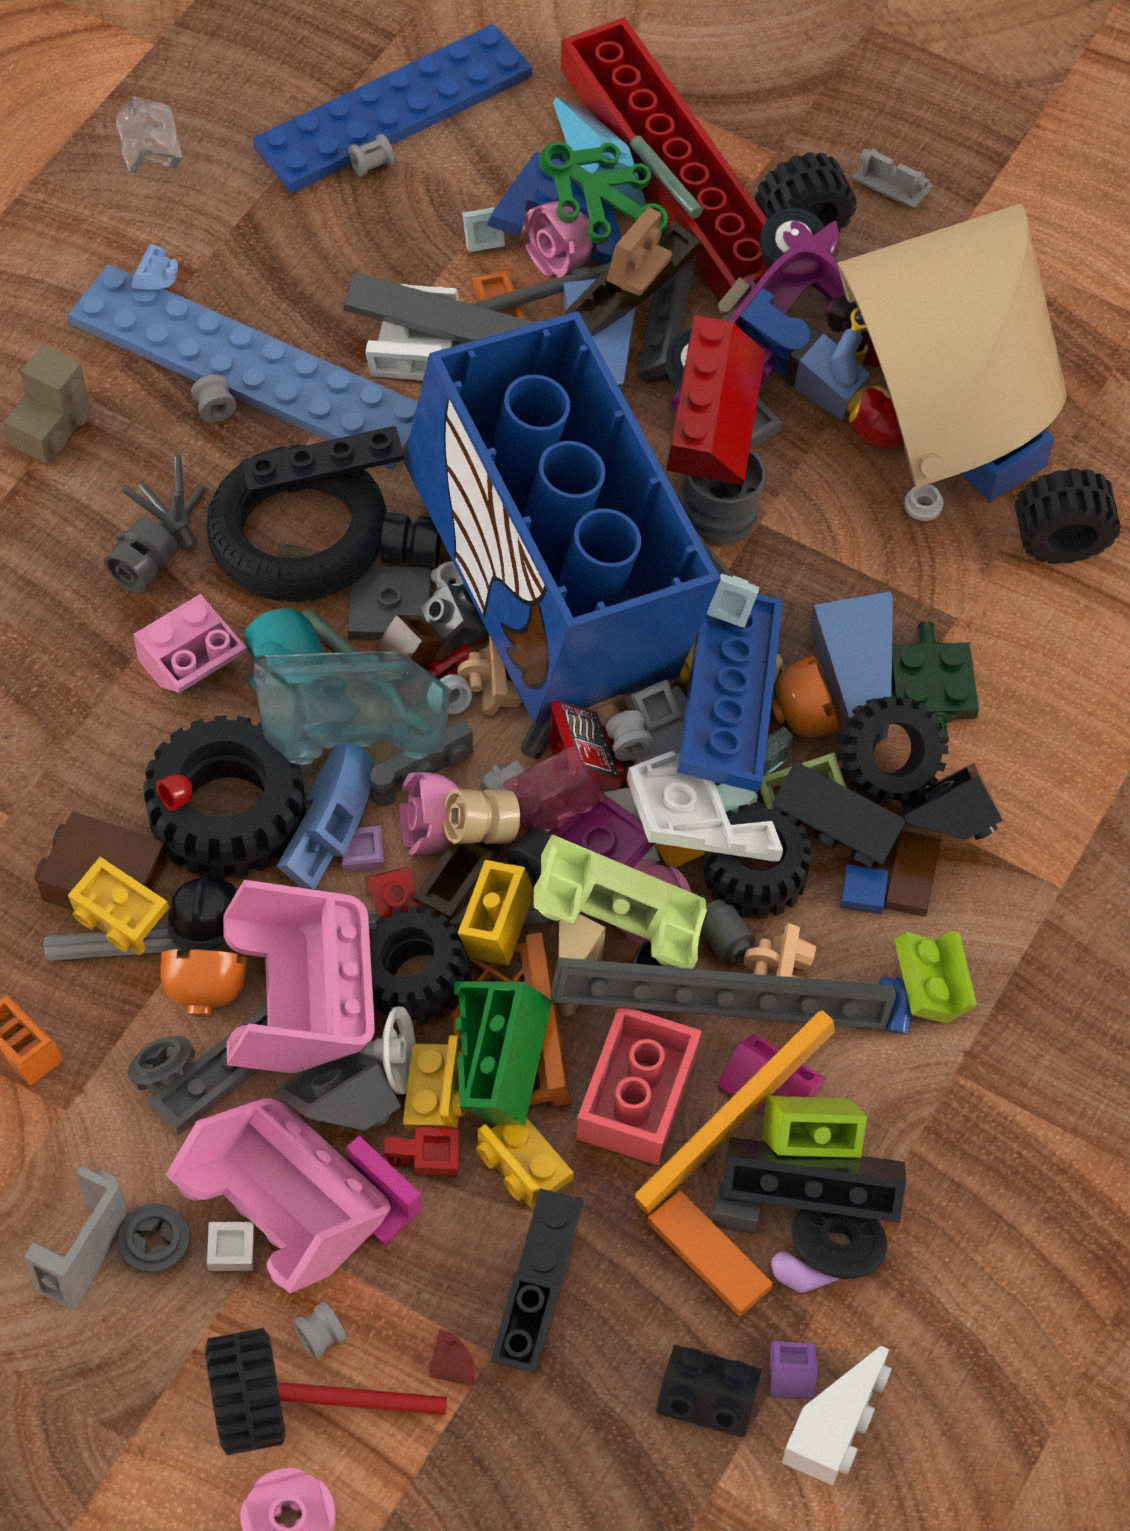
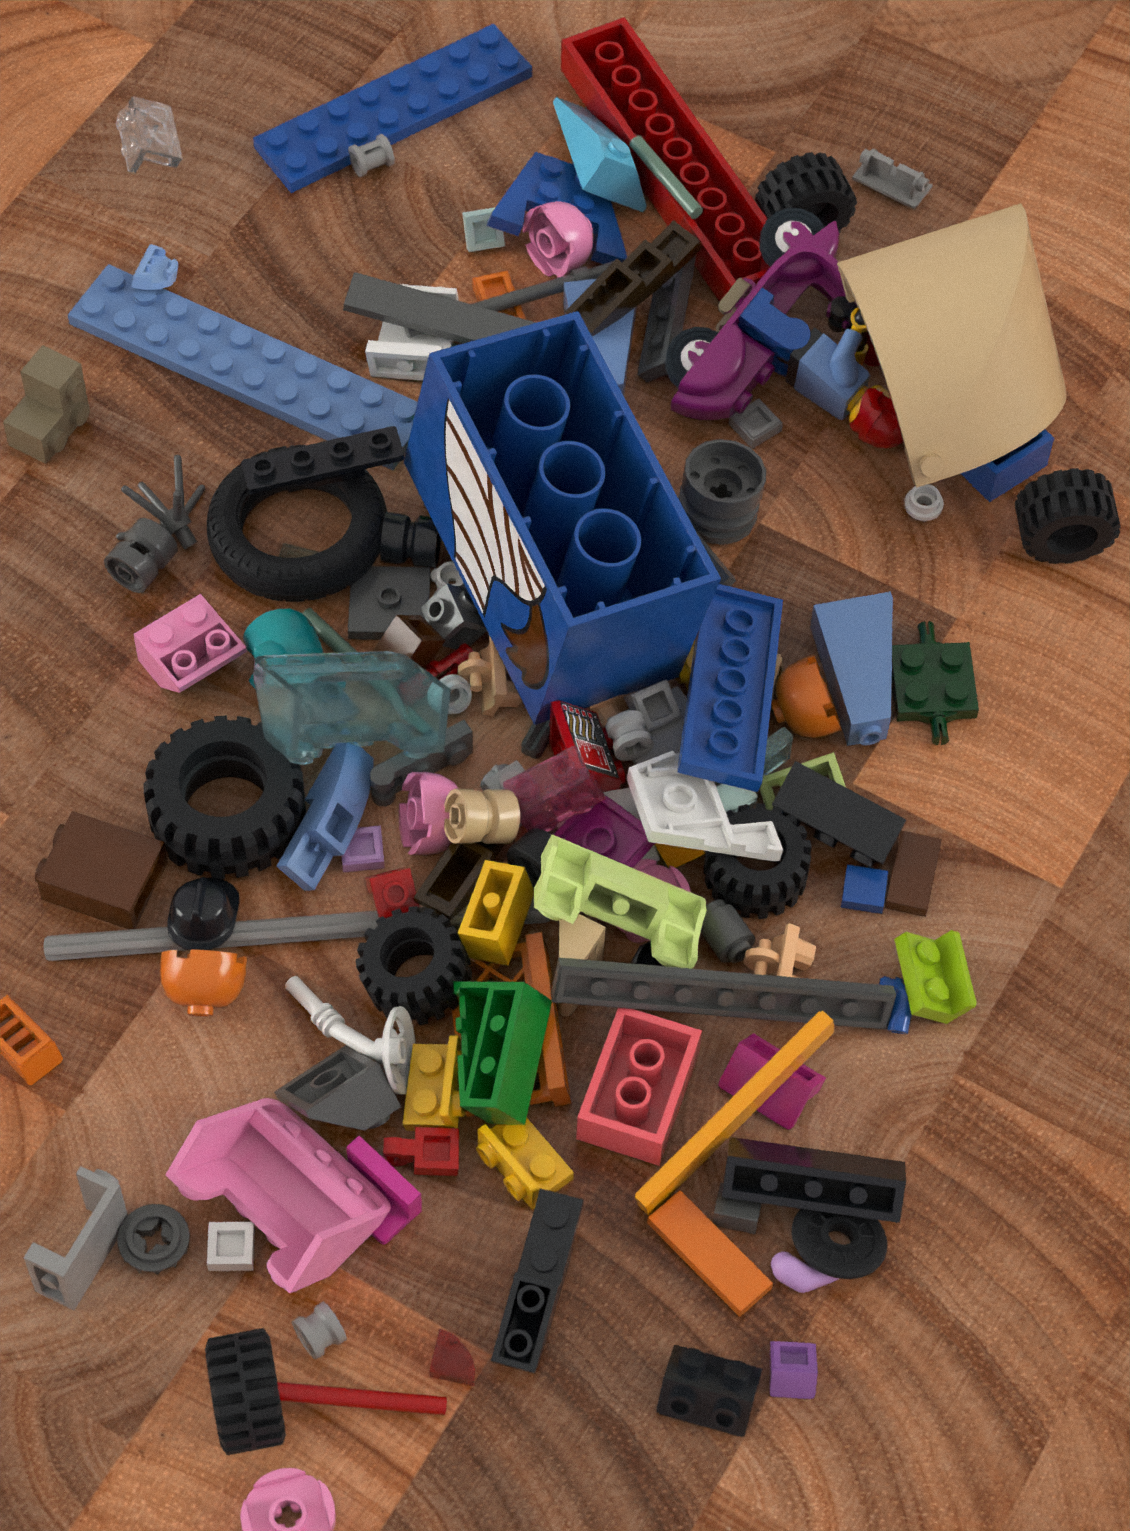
(116, 906): yellow bracket -> none
(161, 1062): dark grey gear -> none
(174, 791): red hinge -> none
(202, 1084): dark grey plate -> none
(213, 398): light grey wheel -> none
(314, 975): bright pink windscreen -> none
(595, 185): green plant -> none
(637, 255): medium nougat bracket -> none
(716, 402): red slope -> none
(733, 600): light aqua tile -> none
(813, 1126): lime brick -> none
(829, 1421): white slope -> none
(924, 755): black tyre -> none
(955, 806): black slope -> none

